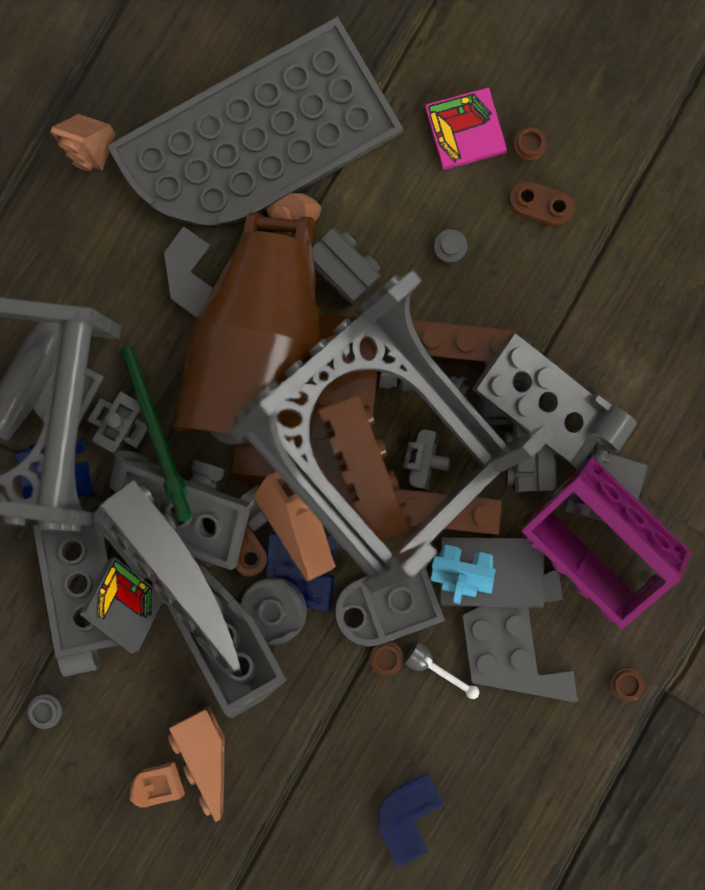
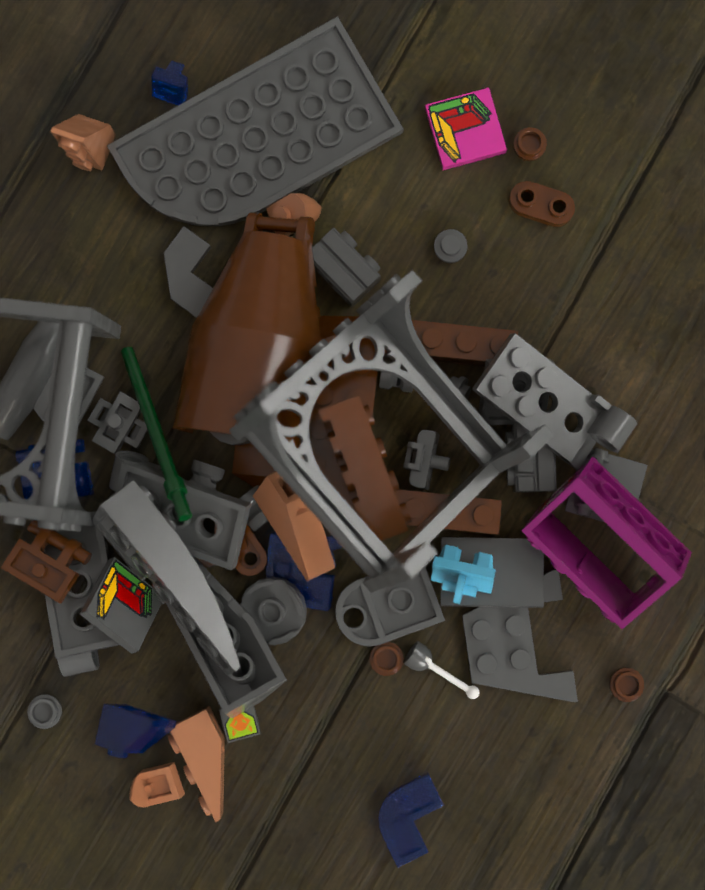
(42, 571): none -> reddish brown plate
(130, 729): none -> clear blue slope
(170, 83): none -> clear blue tile
(241, 726): none -> tile

